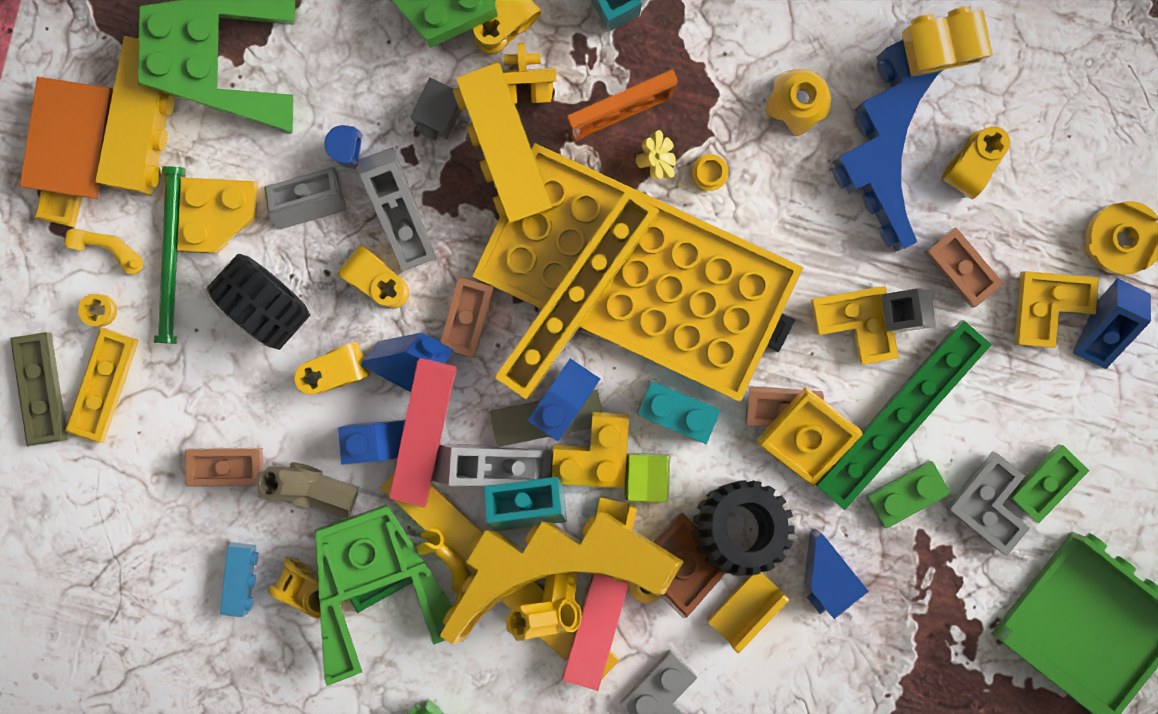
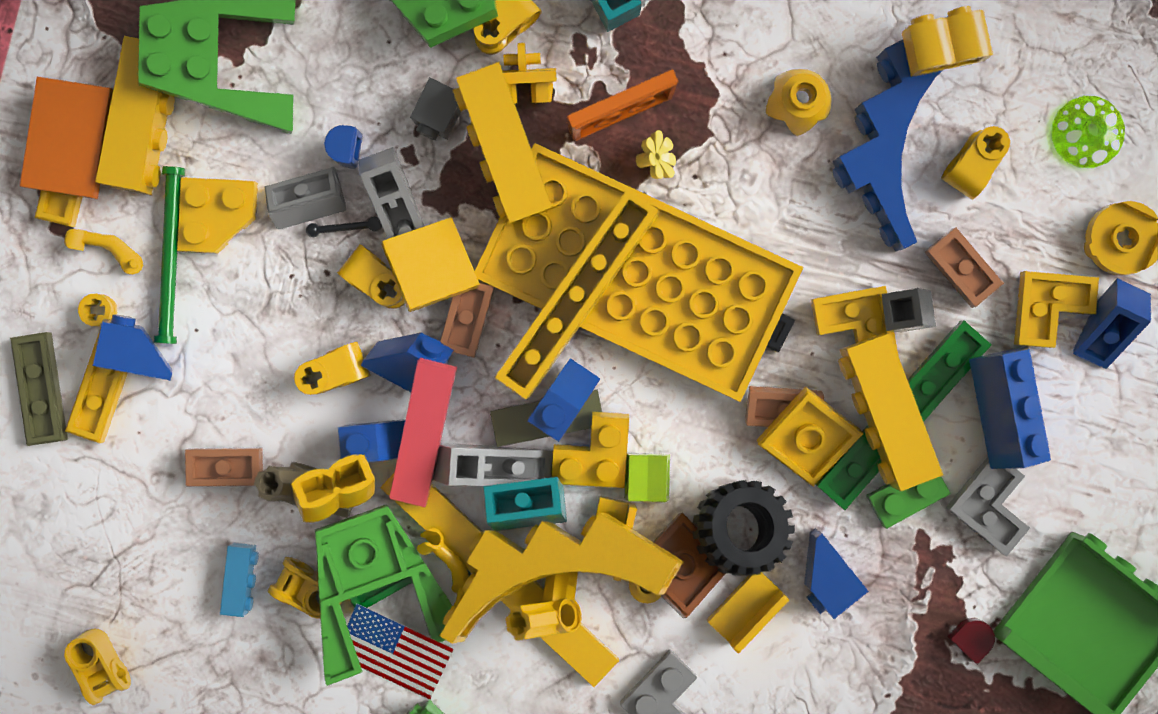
(96, 669): none -> yellow piece
(129, 349): none -> blue slope
(258, 301): black tyre -> none
(324, 491): none -> yellow brick
(373, 224): none -> black hinge
(397, 651): none -> sticker
(430, 264): none -> yellow tile
(596, 632): coral tile -> none
(678, 412): teal brick -> none
(710, 172): yellow plate -> none
(890, 412): none -> yellow brick
(973, 638): none -> dark red tile
(1010, 409): none -> blue slope
(1048, 483): bright green plate -> none
(1072, 133): none -> clear neon green dish

